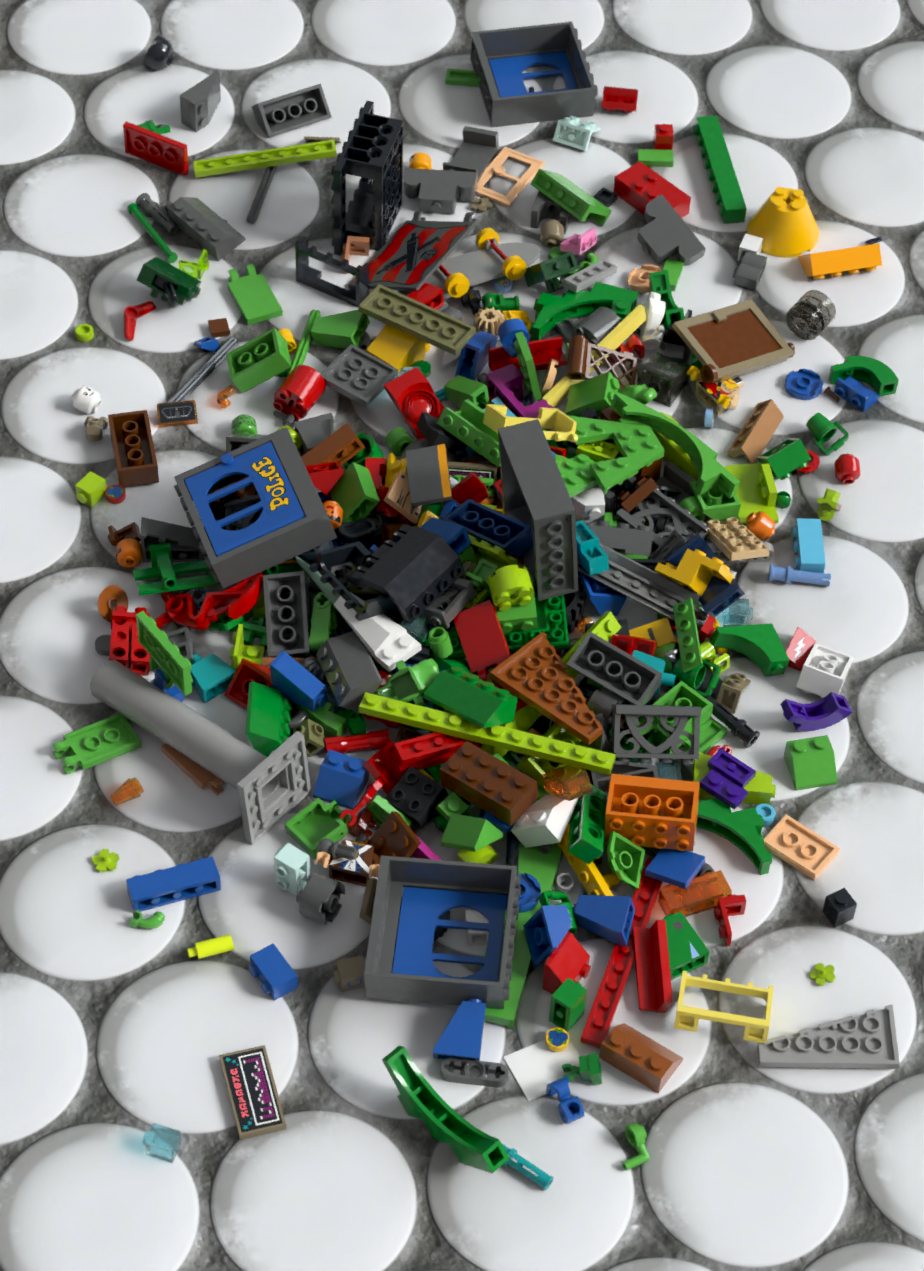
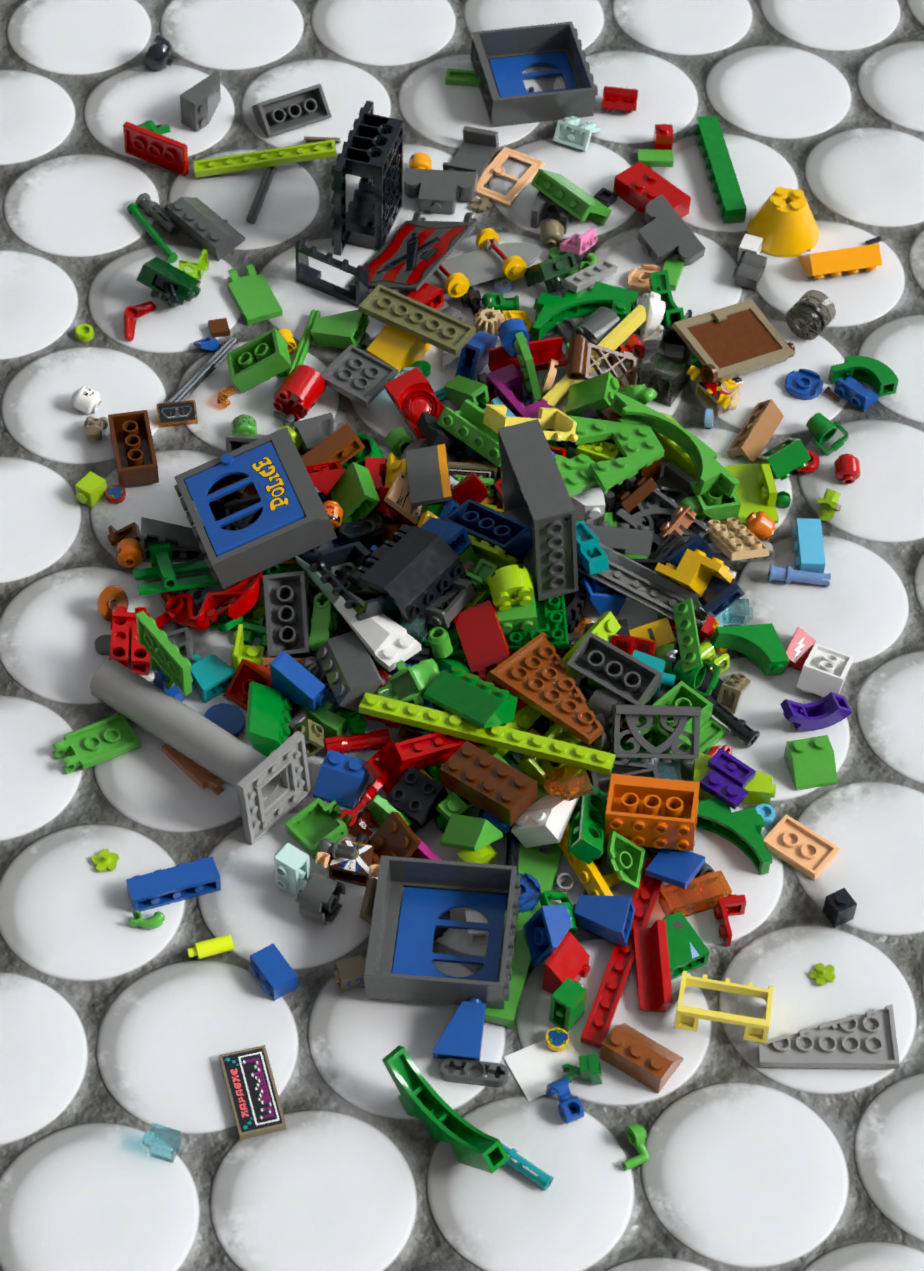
(127, 791): clear orange cone -> none
(227, 717): none -> blue tile
(355, 246): nougat bracket -> none
(681, 517): none -> nougat hinge

